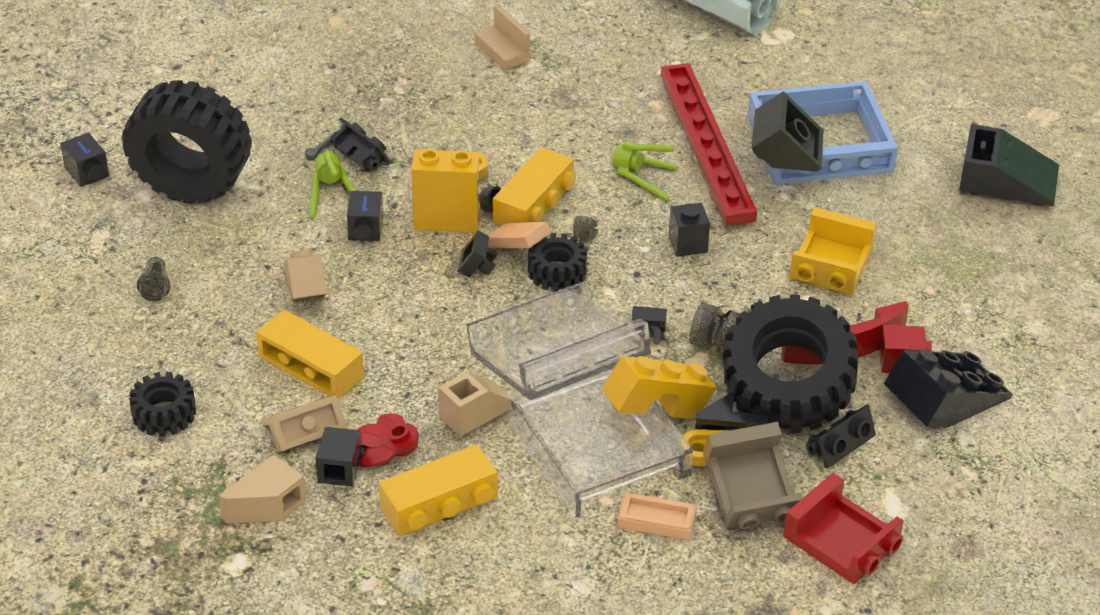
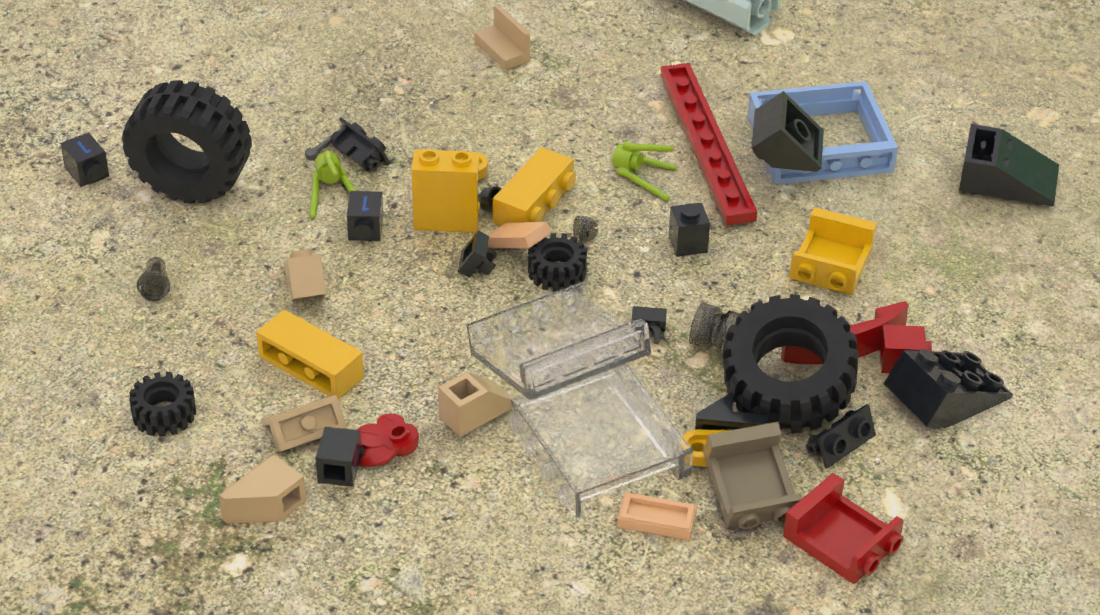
(438, 490): yellow brick -> none
(677, 386): yellow arch -> none

